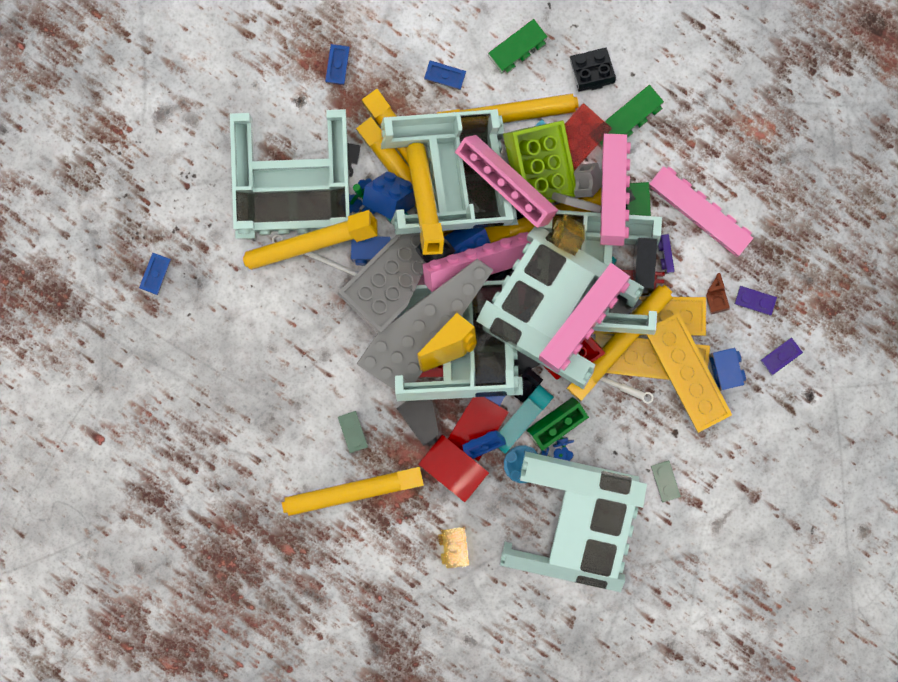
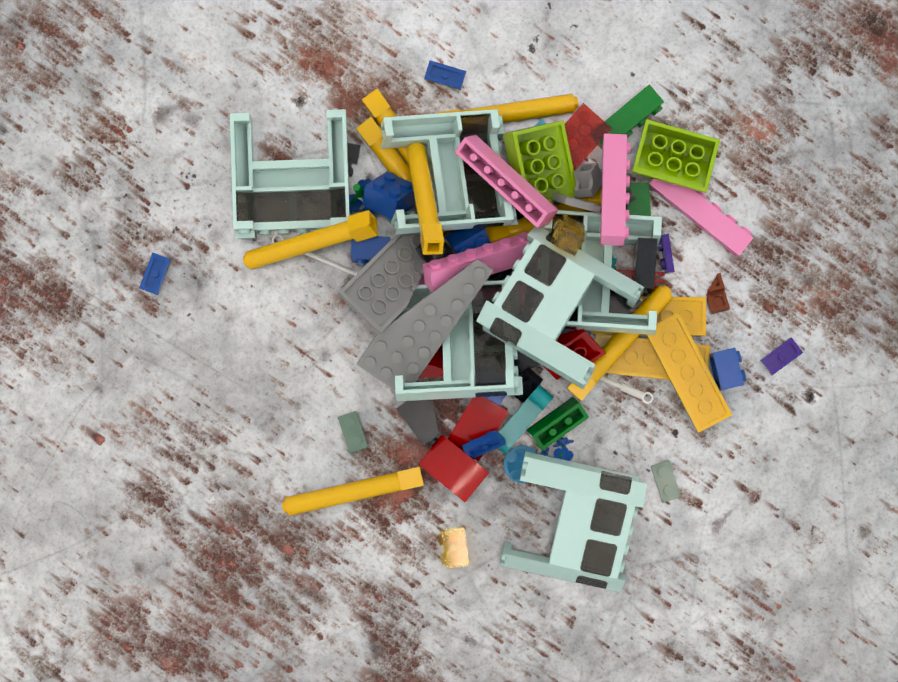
(337, 64): blue plate -> none
(448, 344): yellow slope -> none
(518, 47): green brick -> none
(584, 318): bright pink brick -> none
(593, 69): black plate -> none
(675, 156): none -> lime slope
(755, 300): dark purple plate -> none

